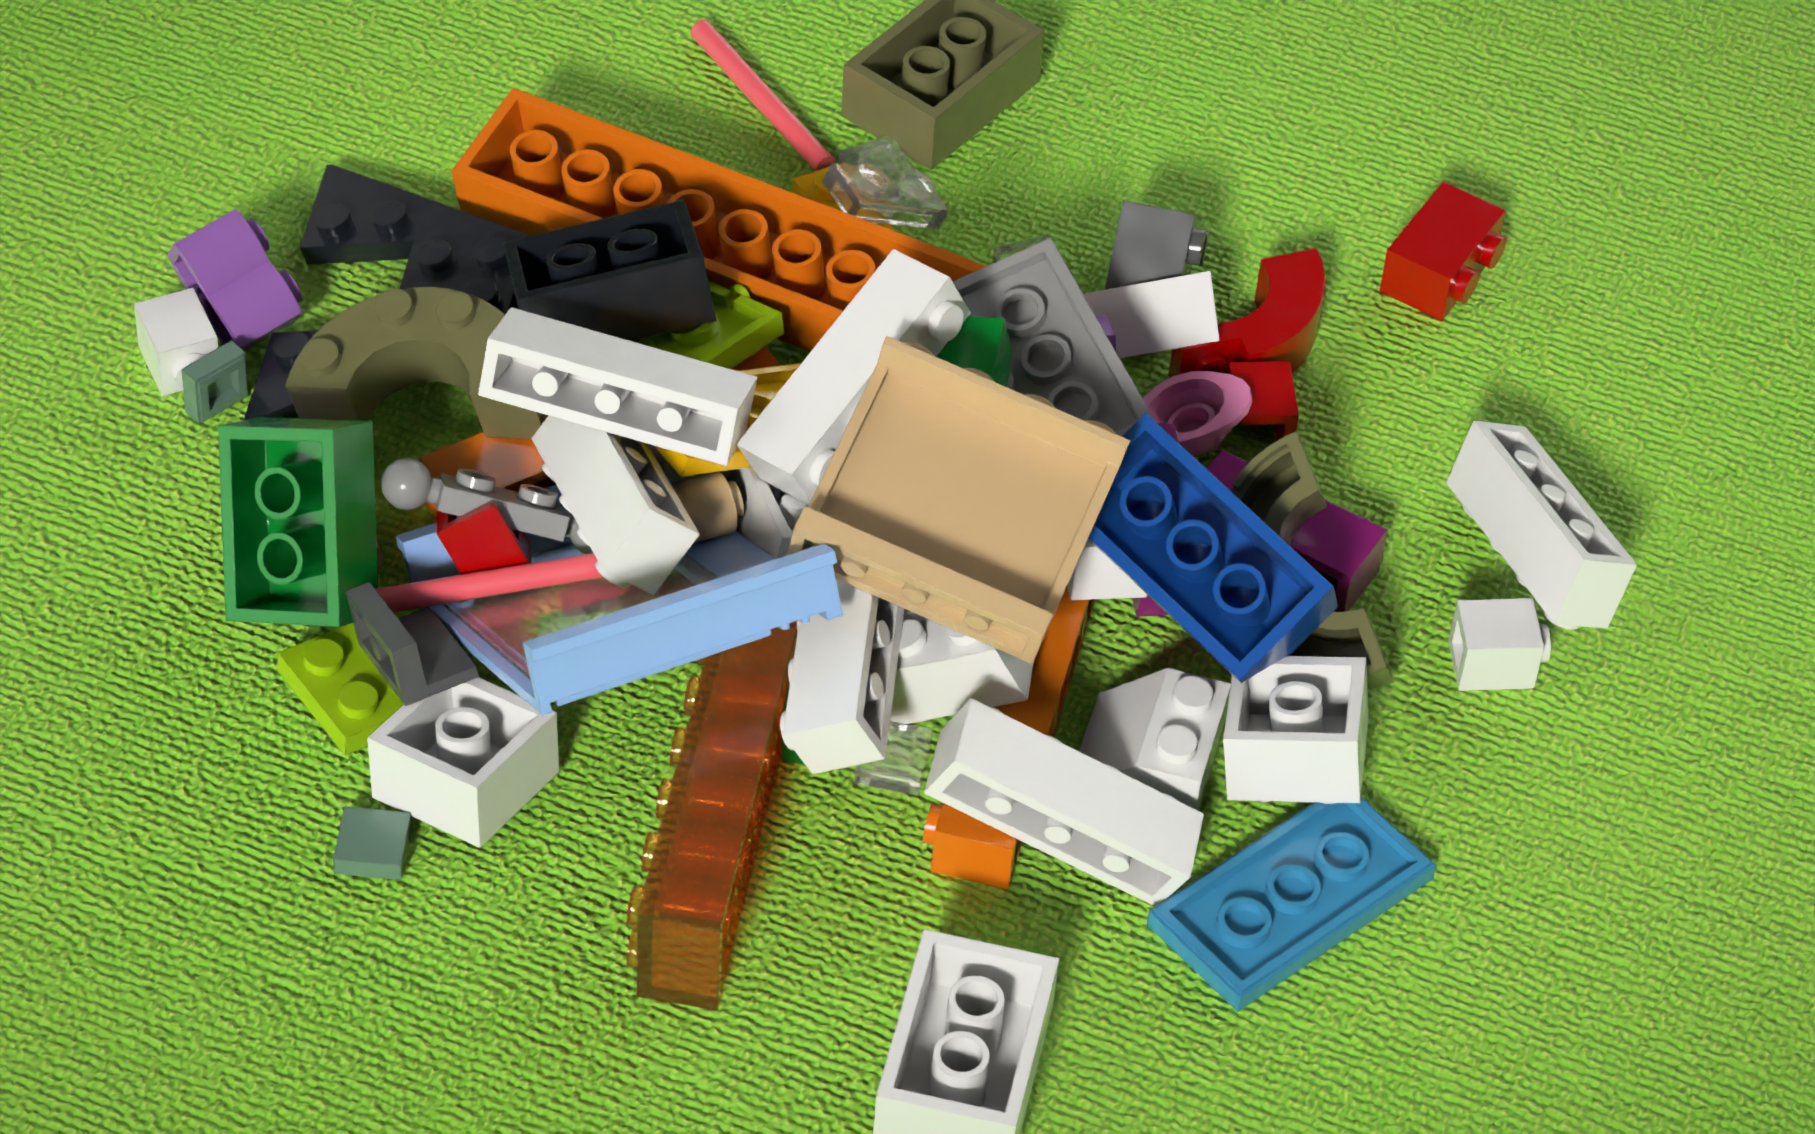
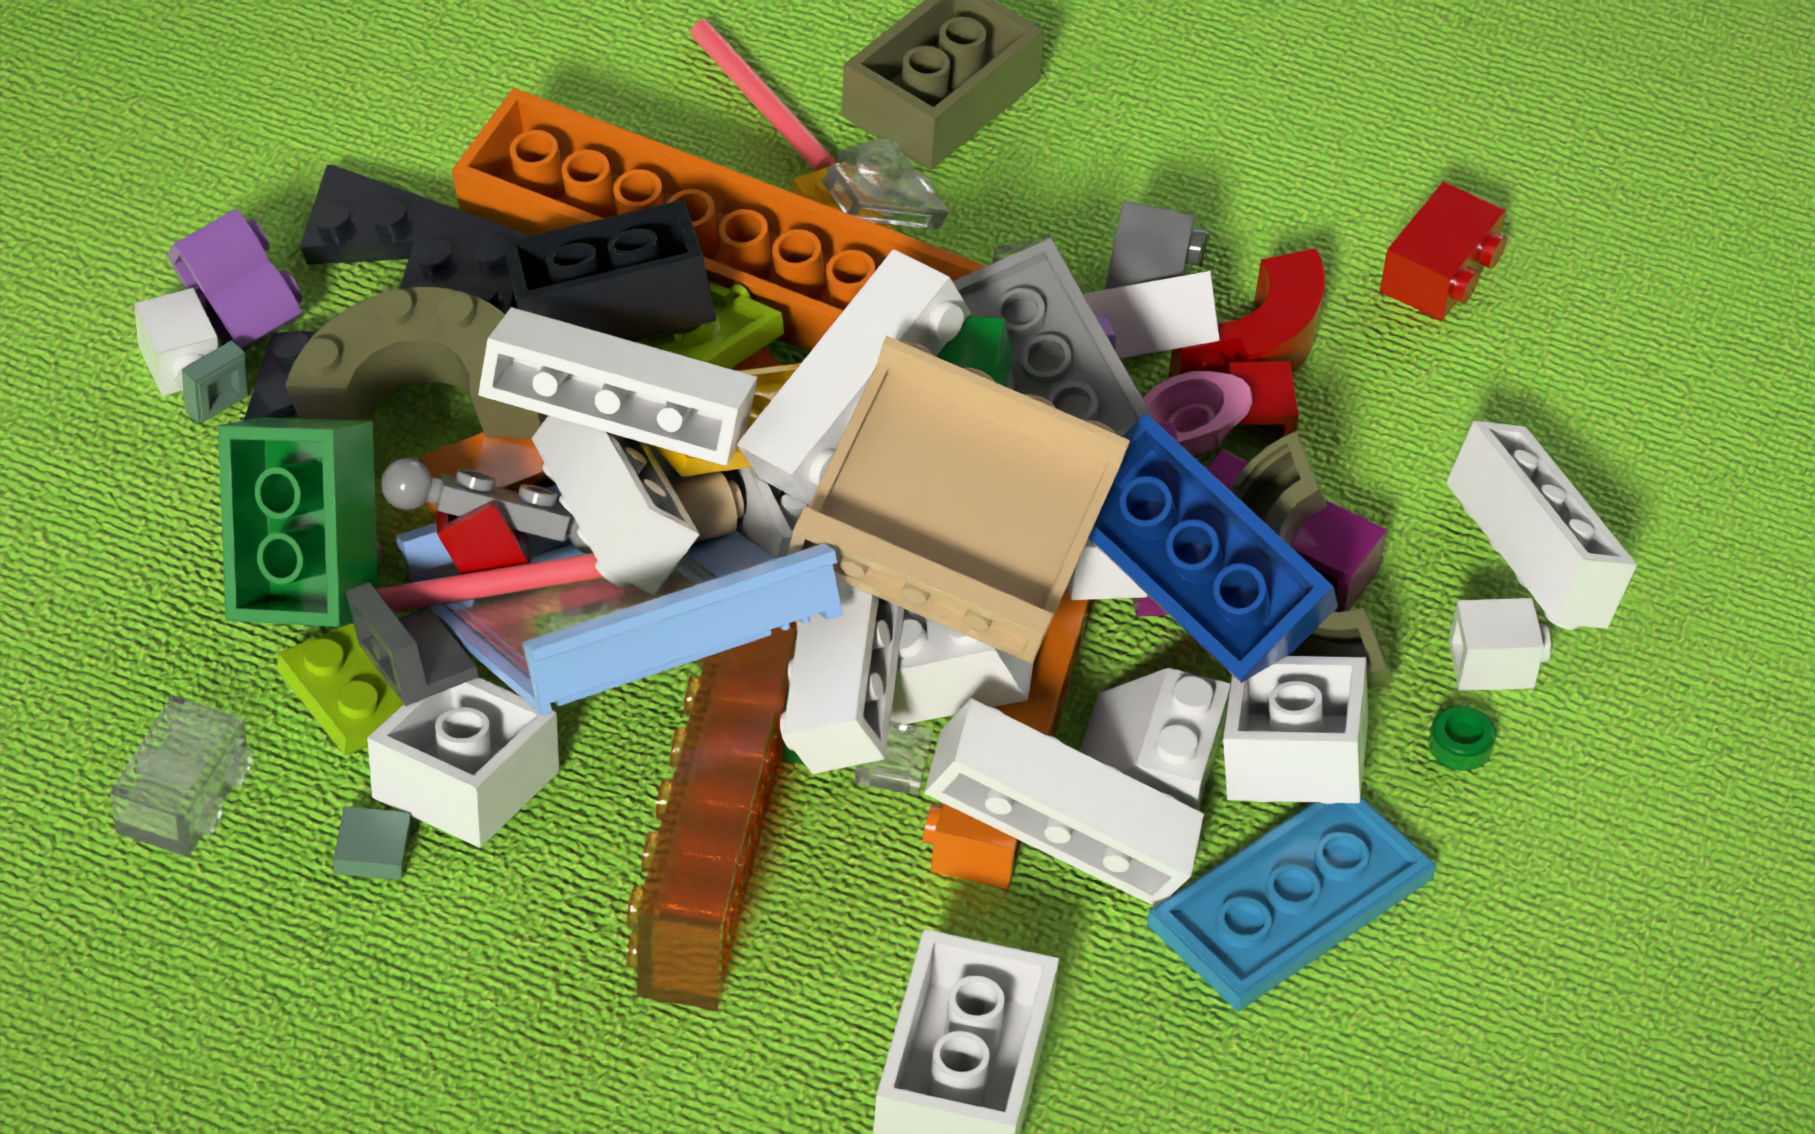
(181, 776): none -> clear brick
(1462, 738): none -> green tile

